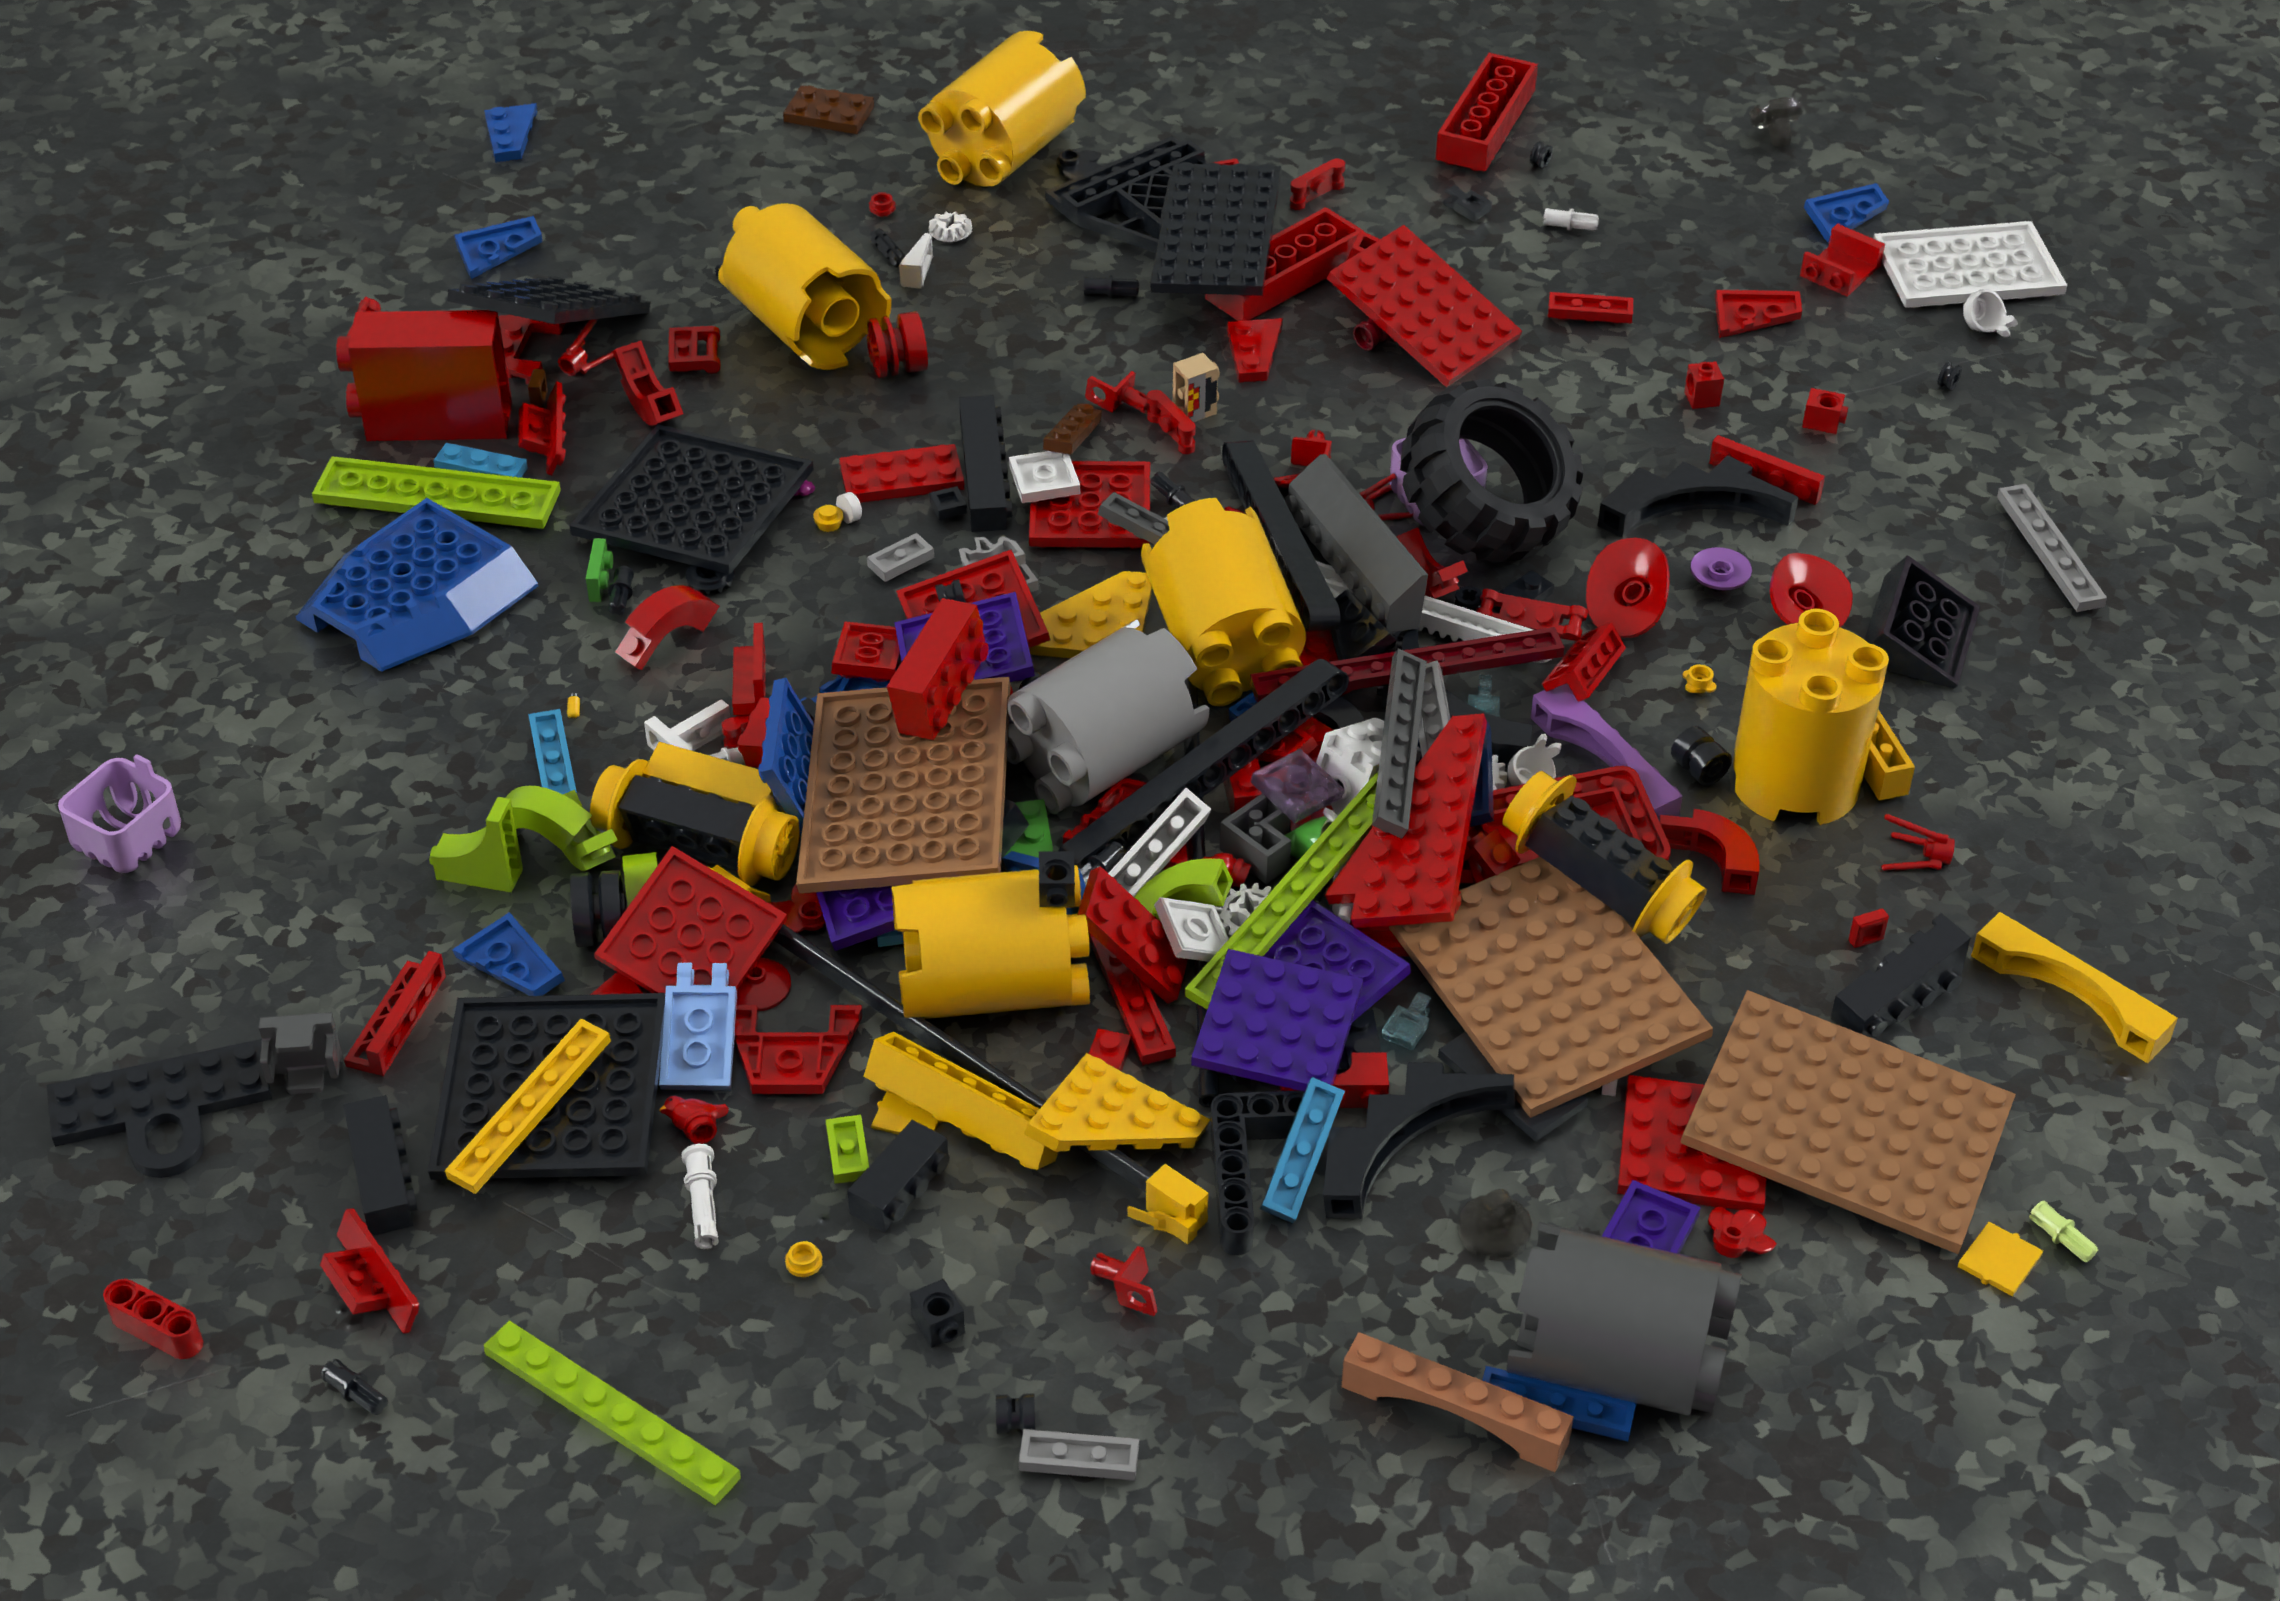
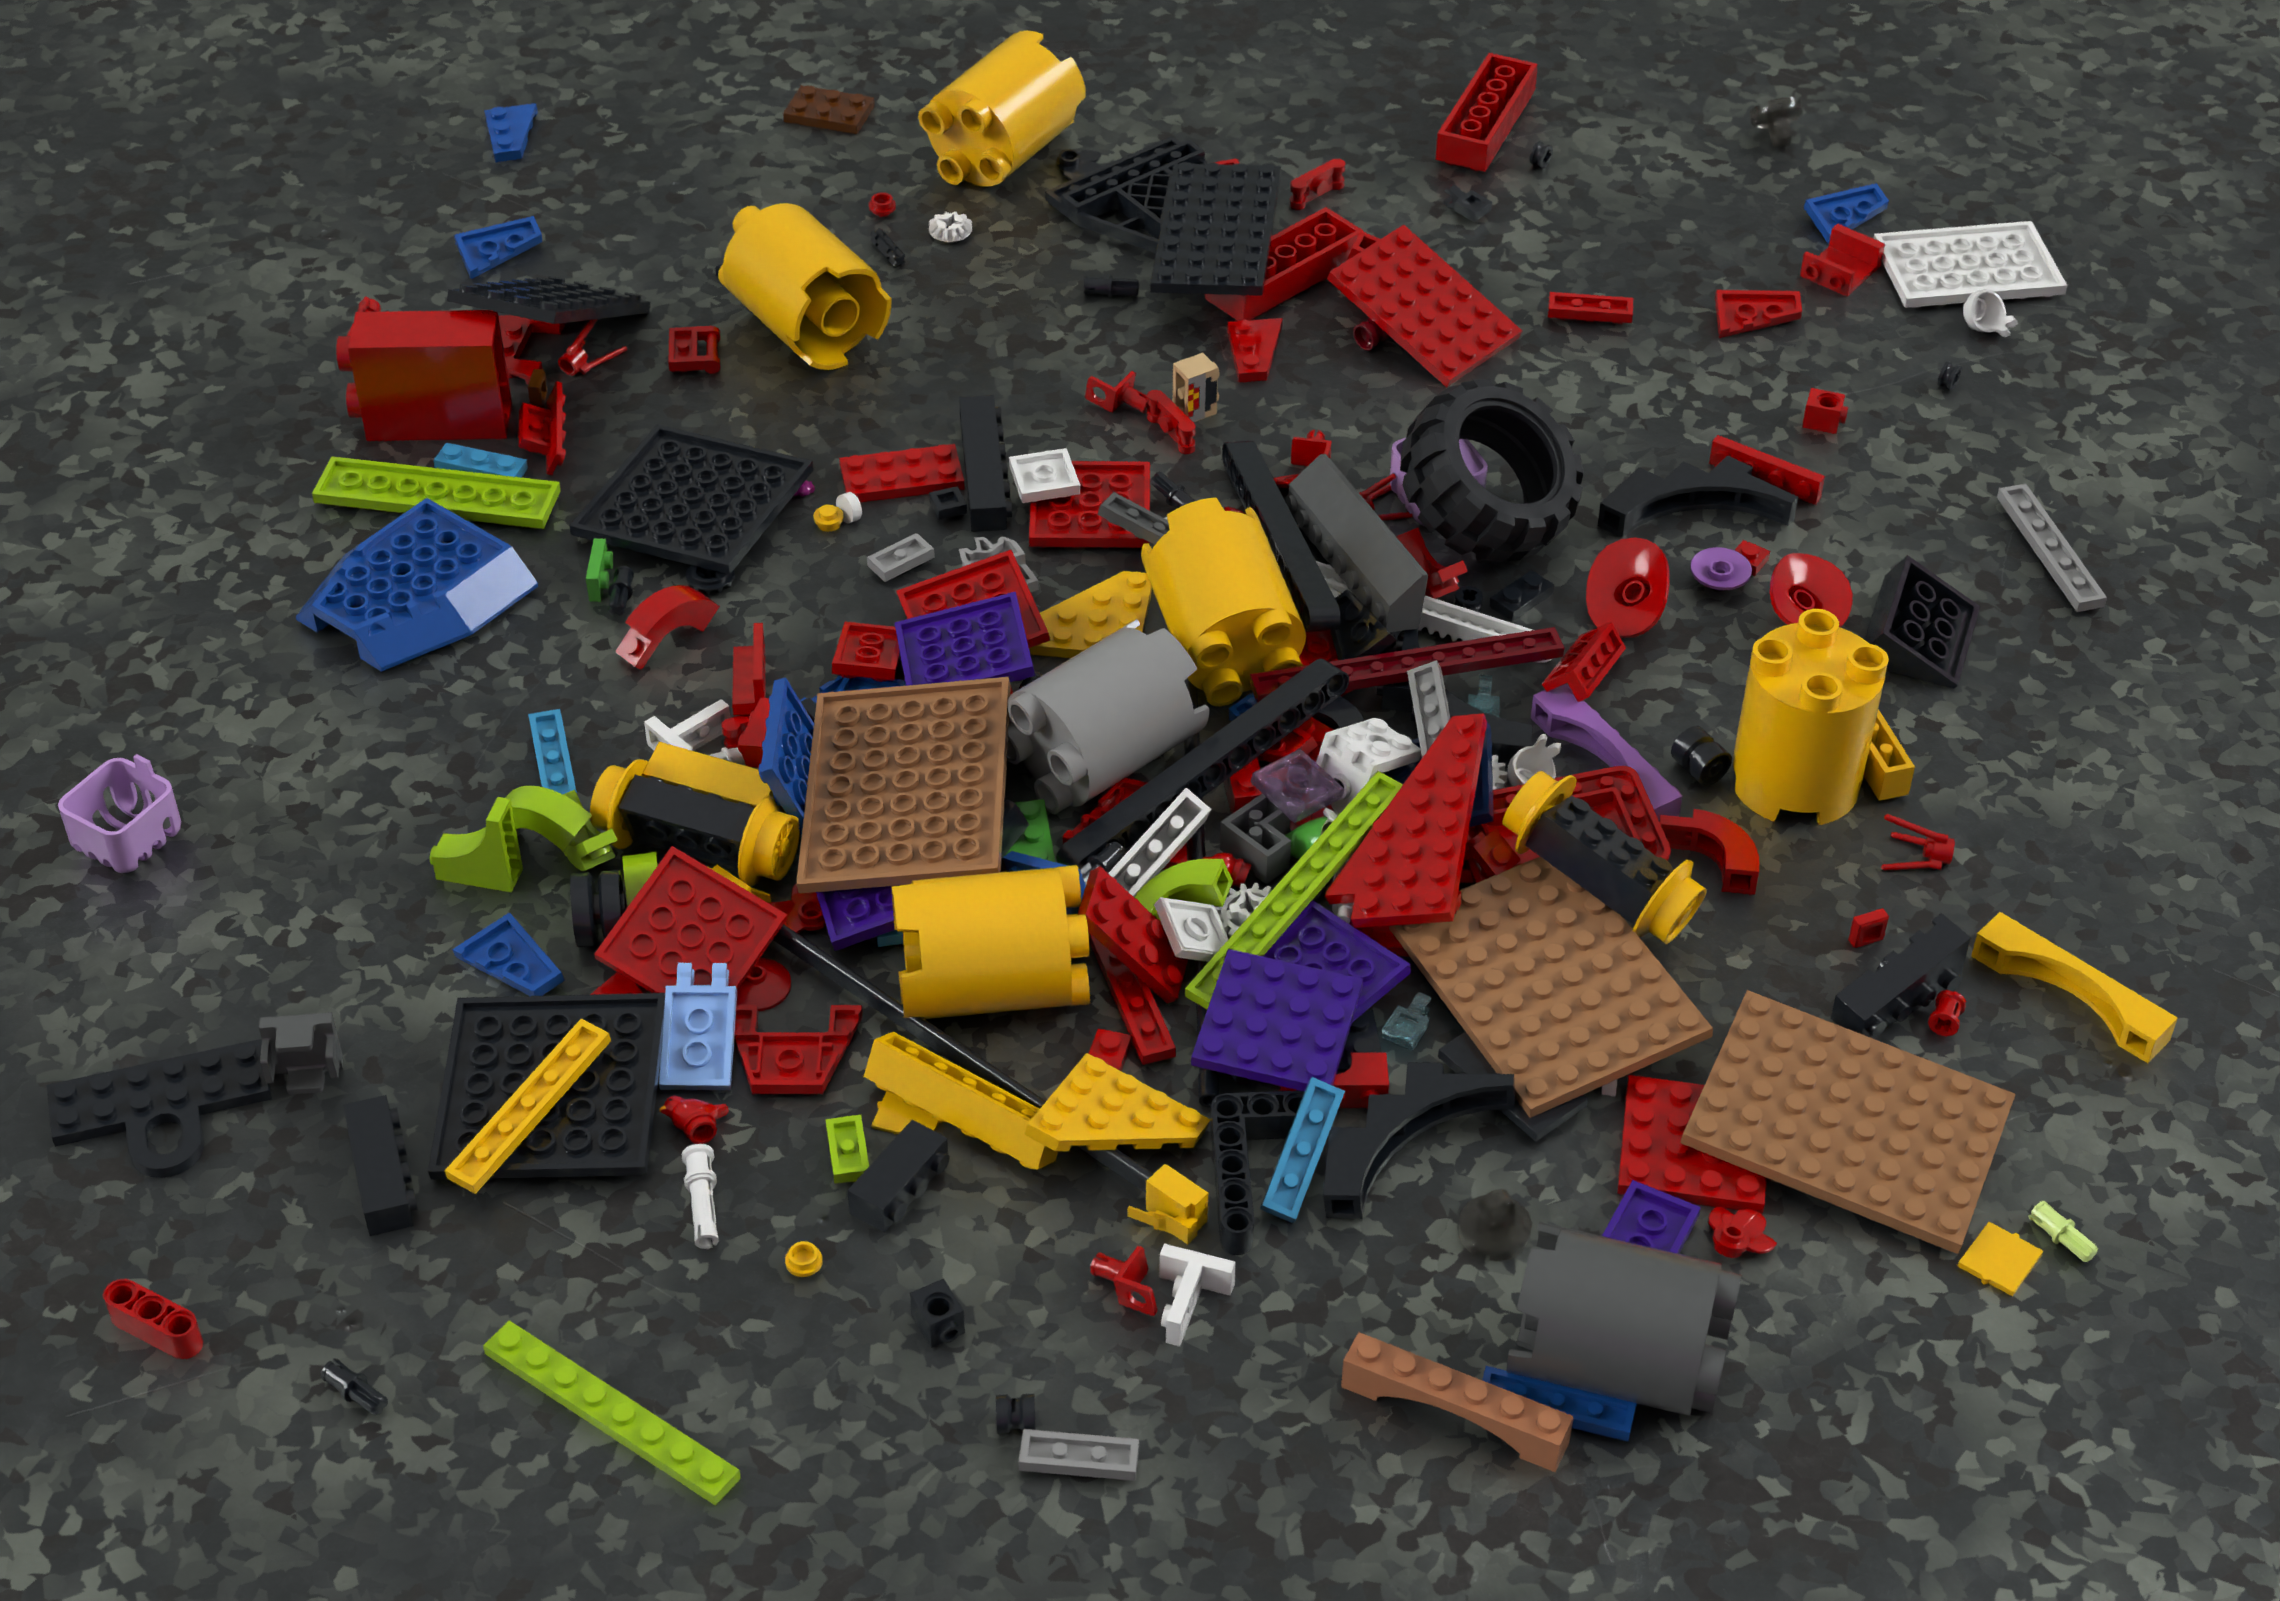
(367, 1276): red bracket -> none
(401, 1019): red fence -> none
(573, 706): yellow piece -> none
(642, 387): red arch -> none
(898, 344): red wheel -> none
(916, 263): white slope -> none
(937, 669): red brick -> none
(952, 591): black wheel -> none
(1056, 879): black brick -> none
(1072, 429): reddish brown plate -> none
(1191, 1274): none -> white bracket
(1399, 744): dark grey plate -> none
(1535, 613): red plate -> none
(1570, 219): white axle -> none
(1699, 679): yellow plate -> none
(1704, 385): red brick -> none
(1755, 554): none -> red plate
(1948, 1014): none -> red bush

